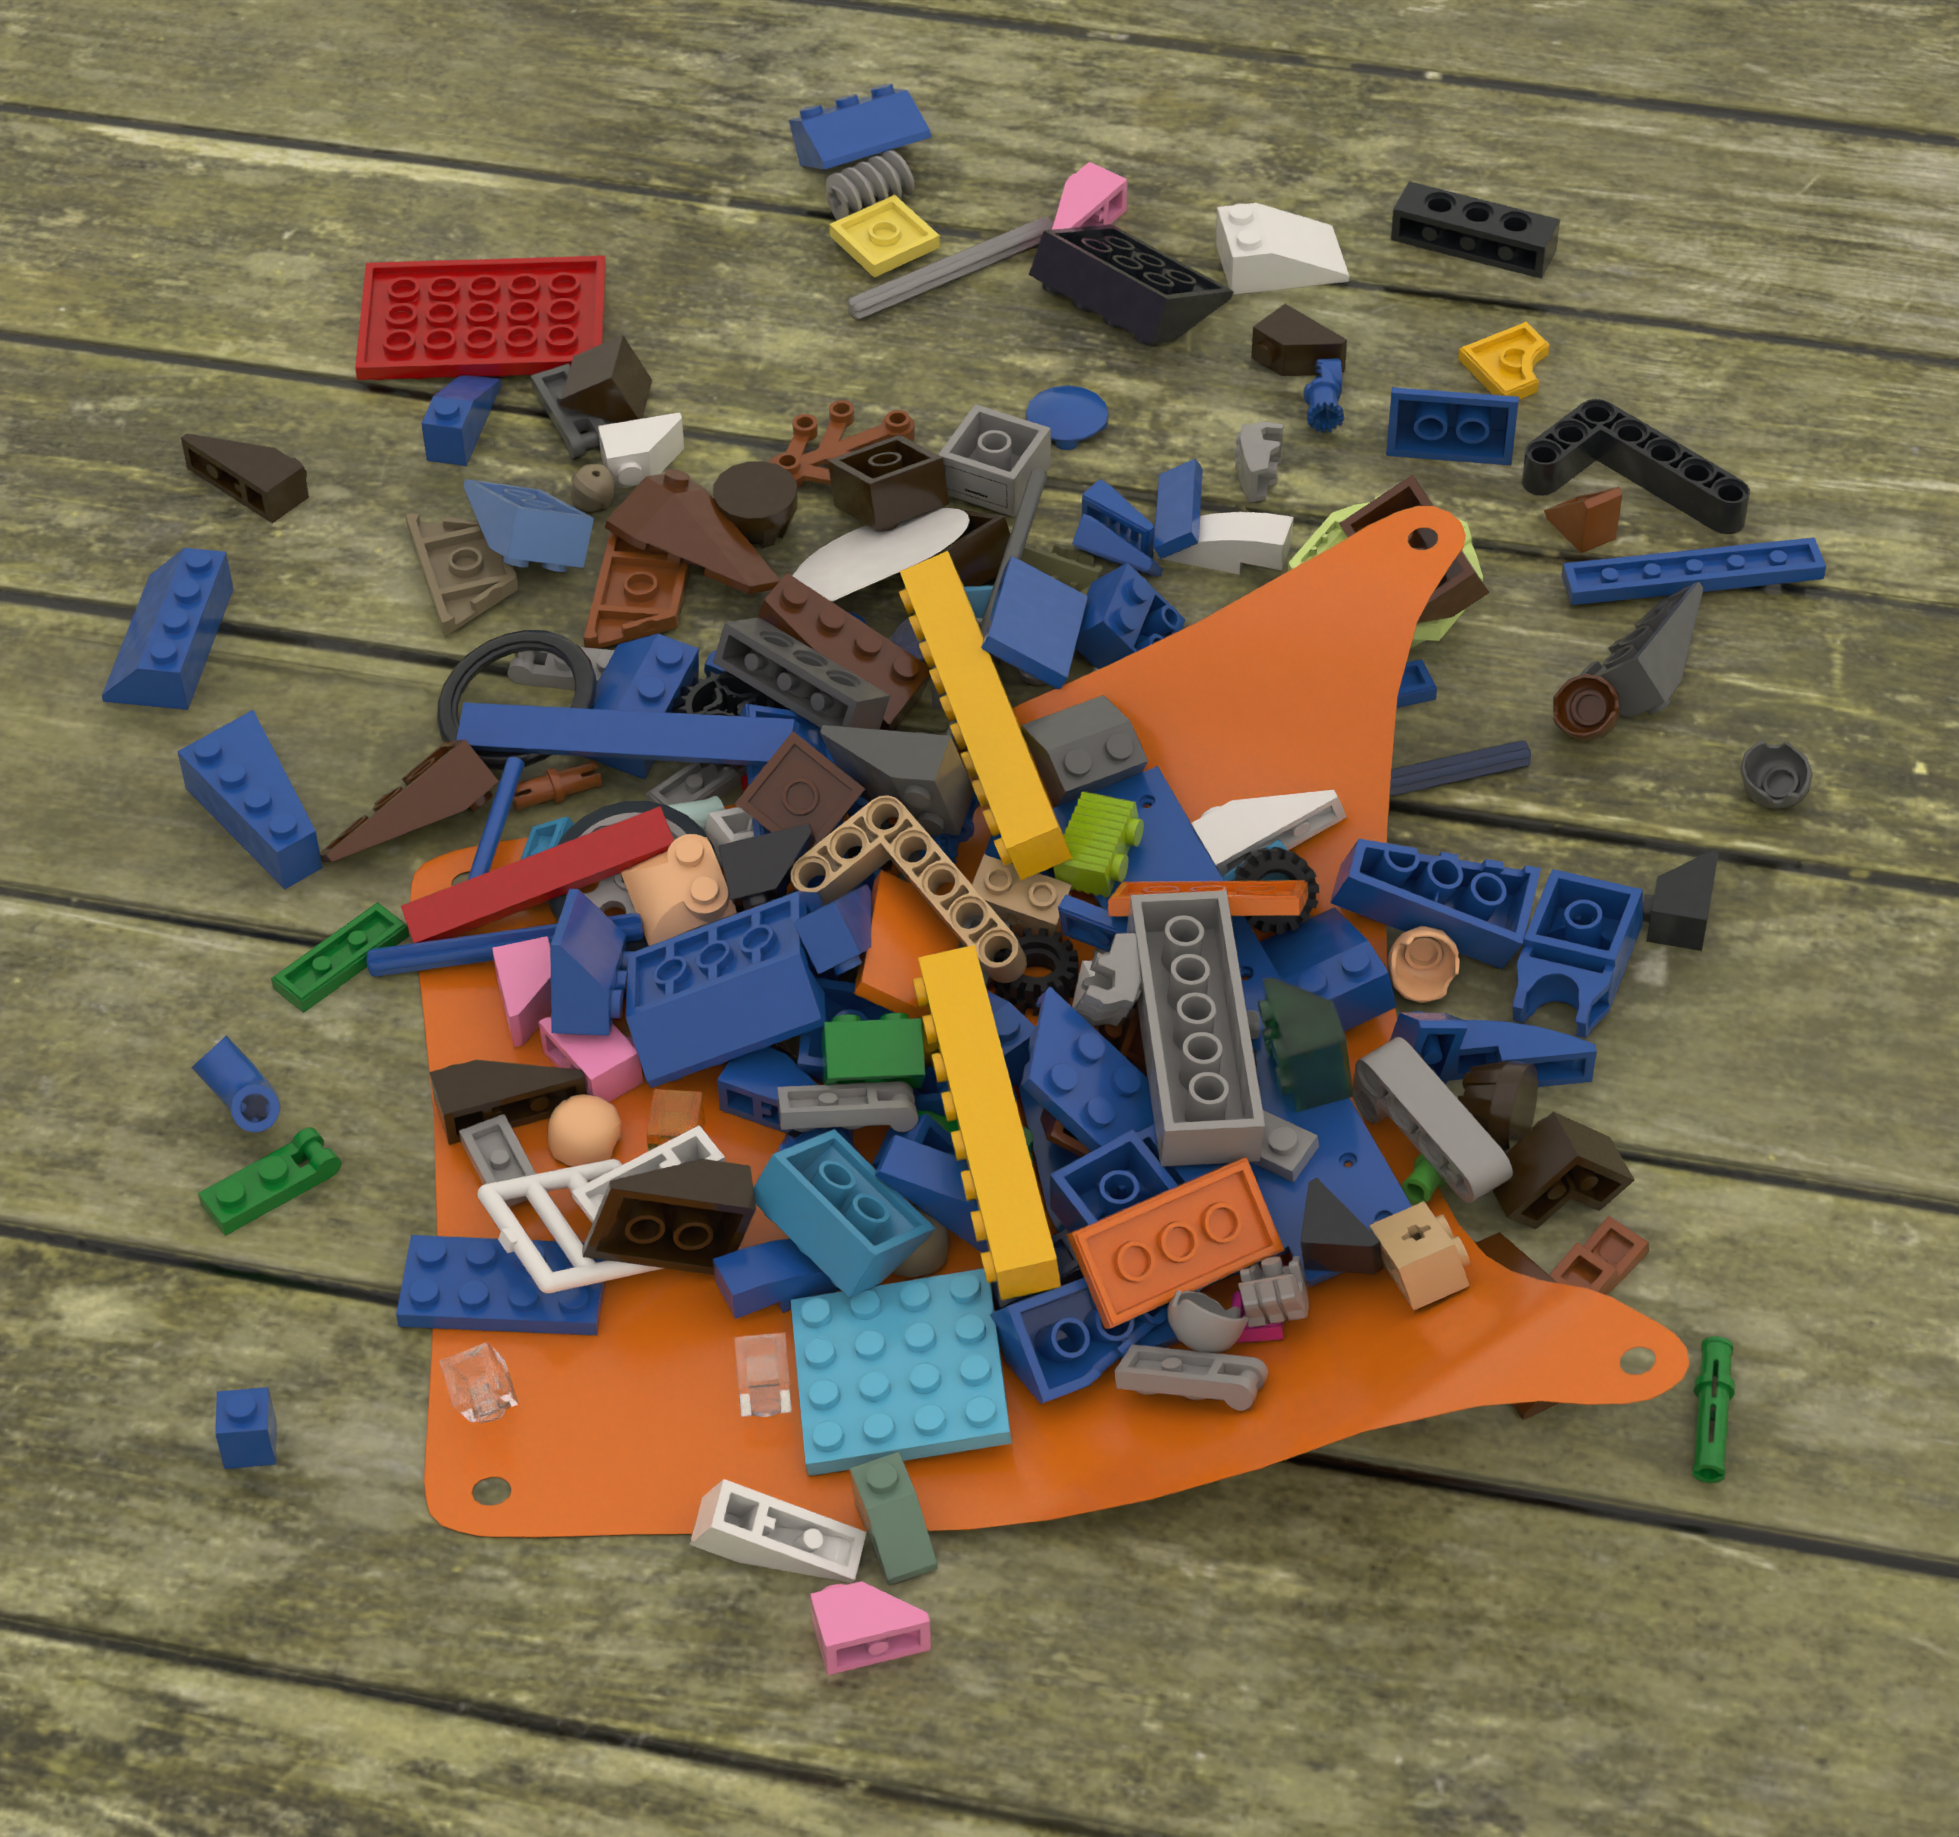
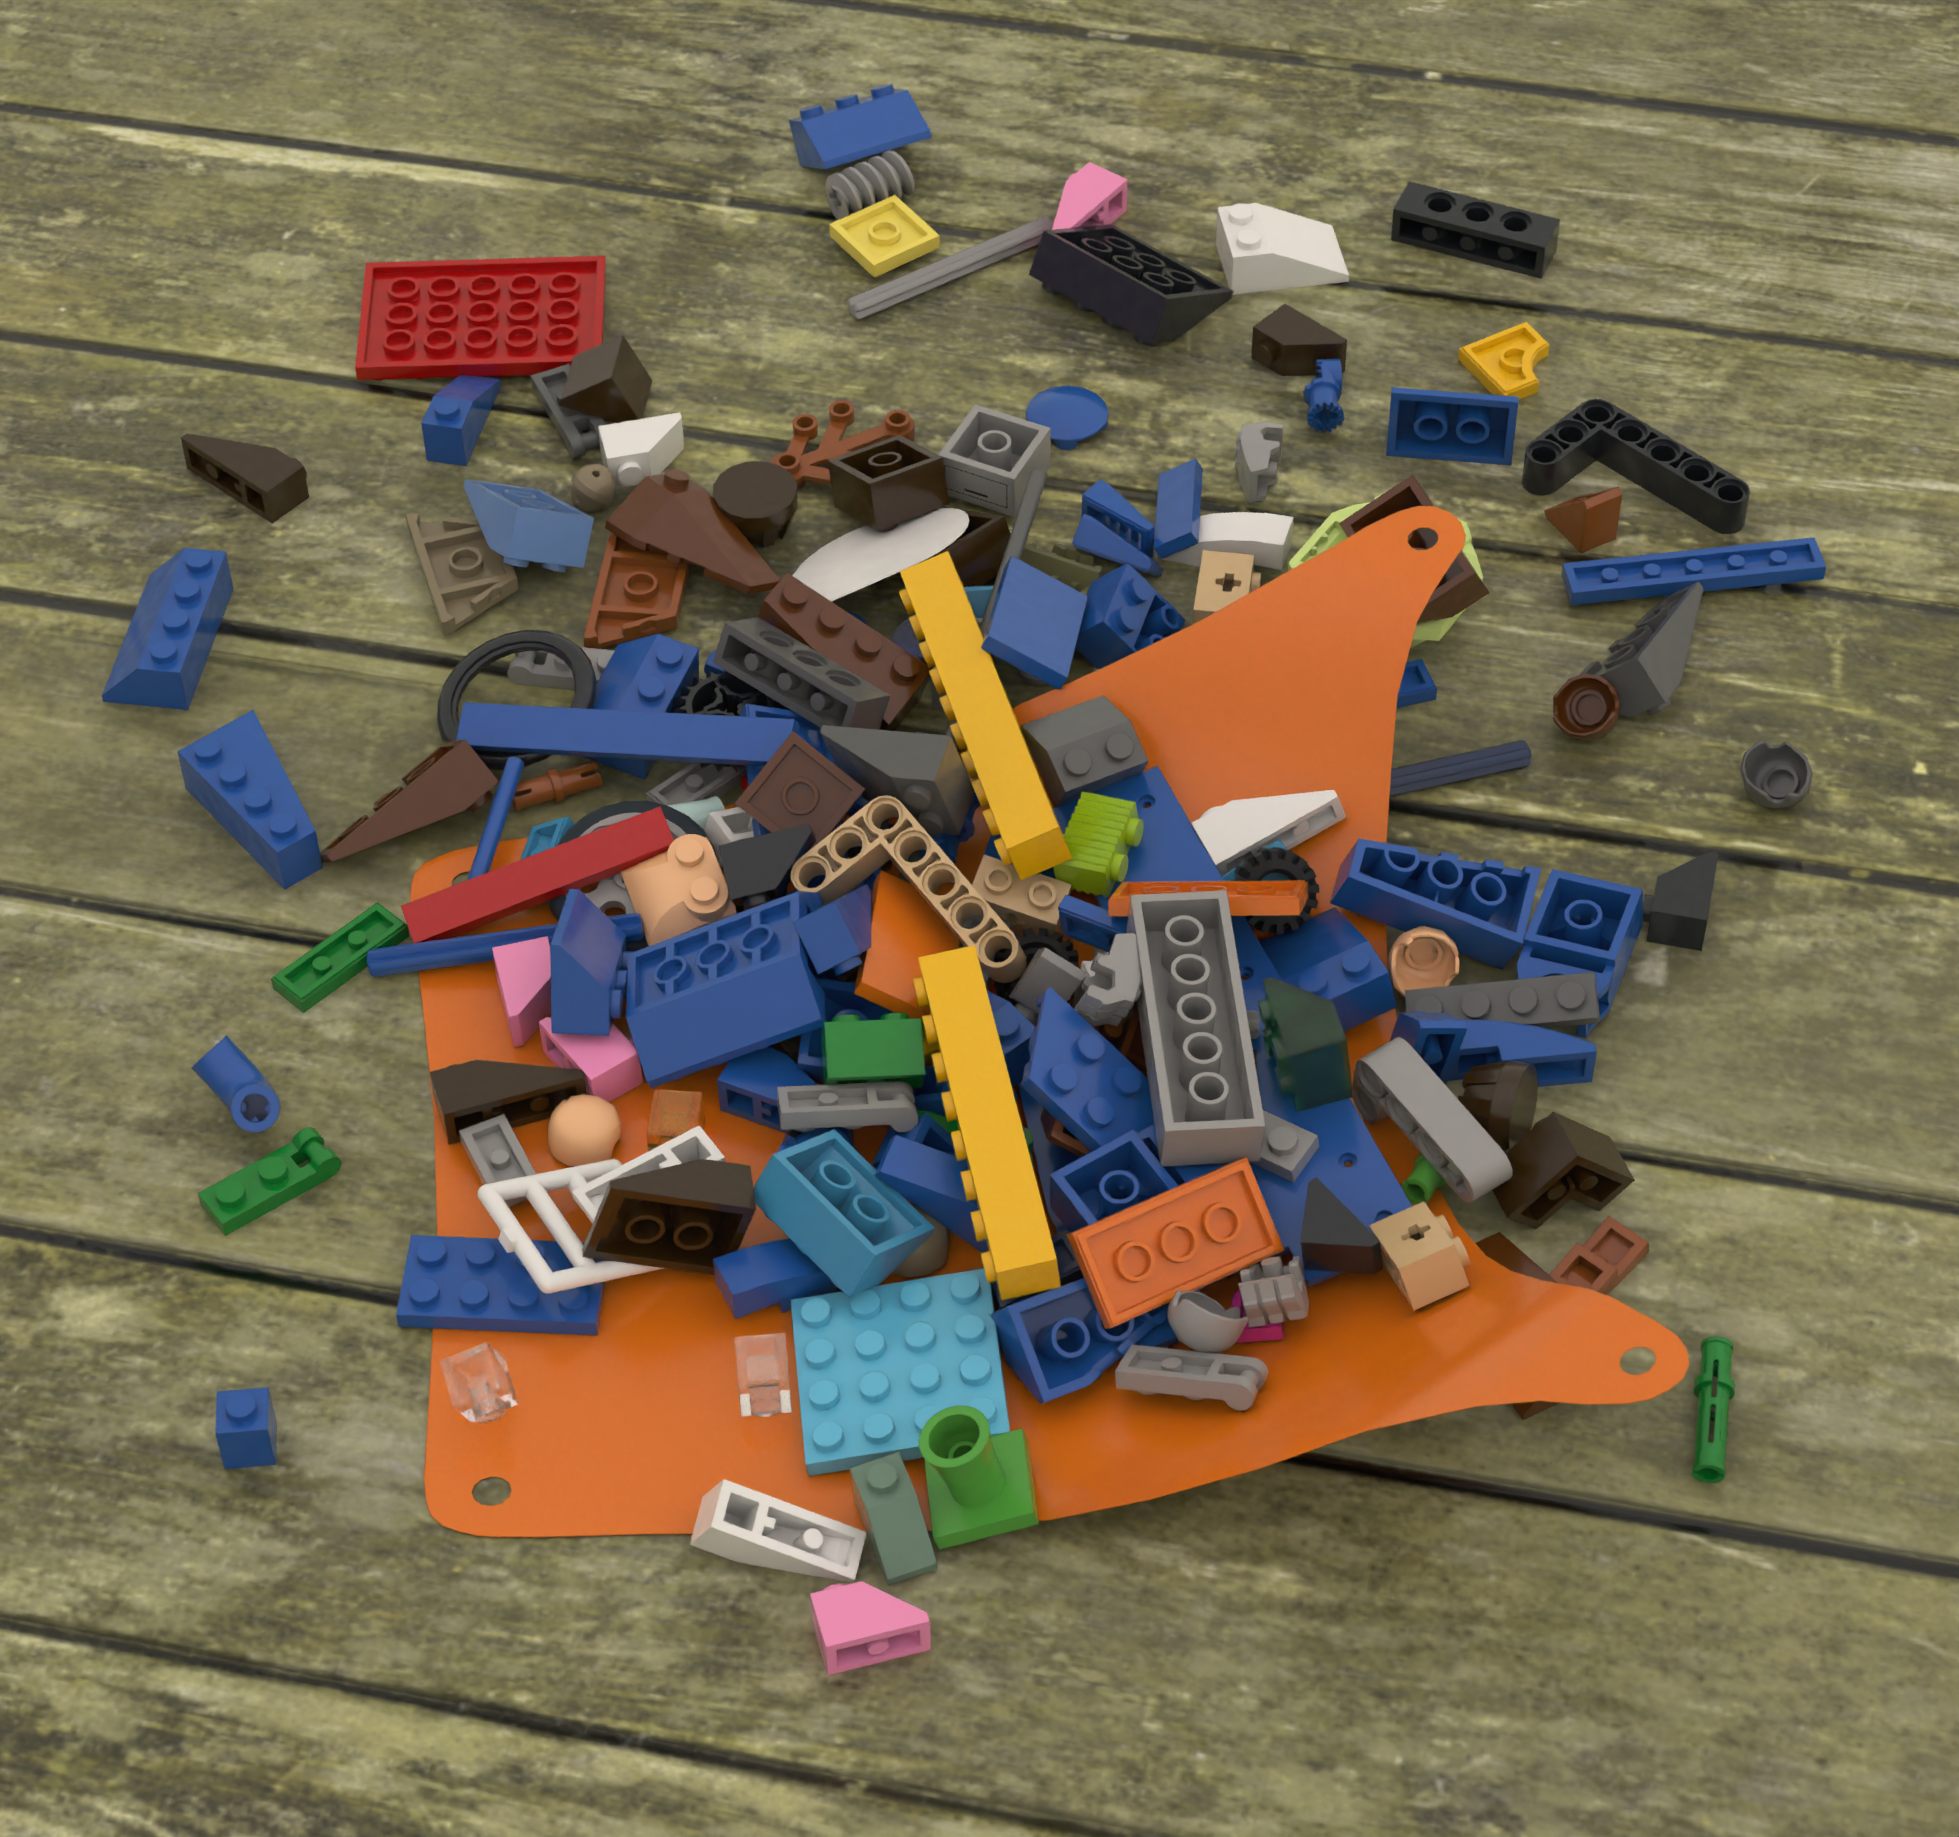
(975, 1479): none -> bright green plant
(1044, 972): none -> light grey slope
(1222, 581): none -> tan brick
(1528, 1001): none -> dark grey plate

